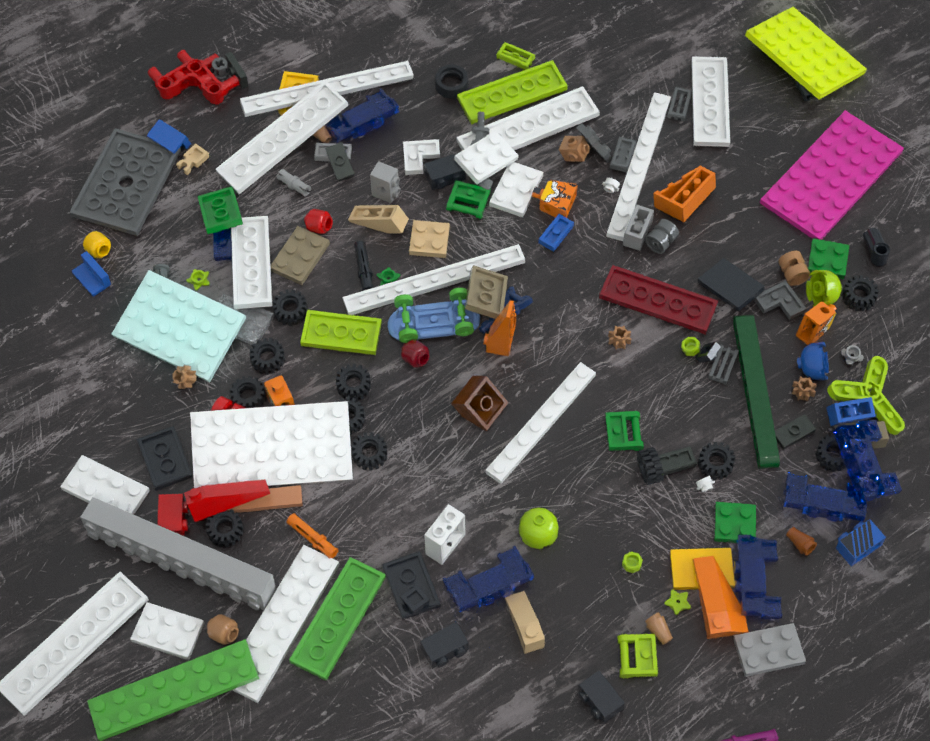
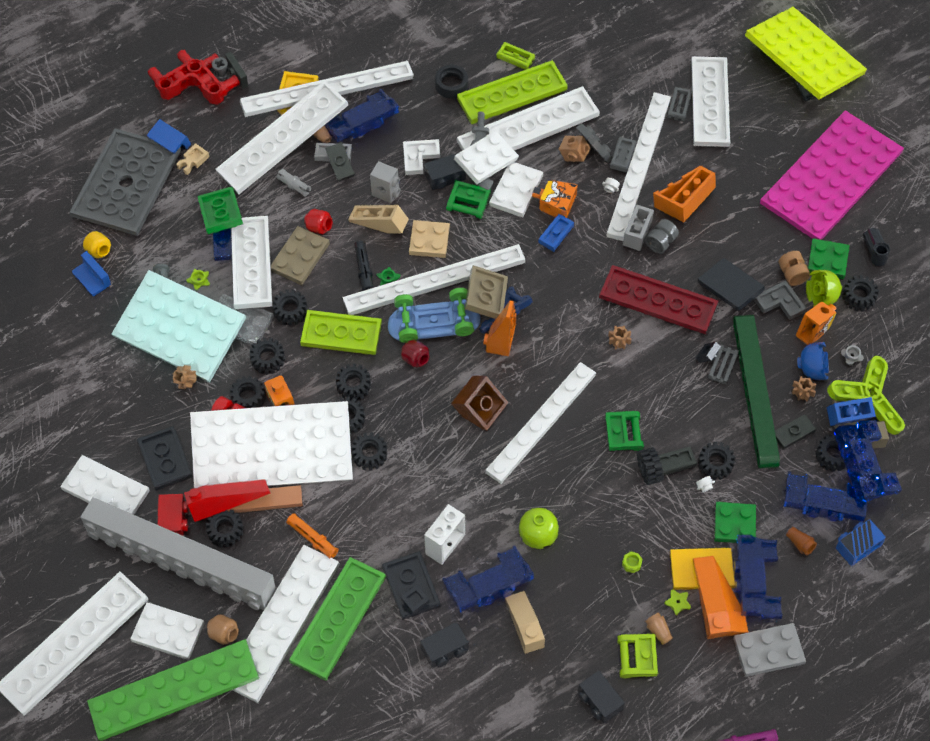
(690, 346): lime tile -> none

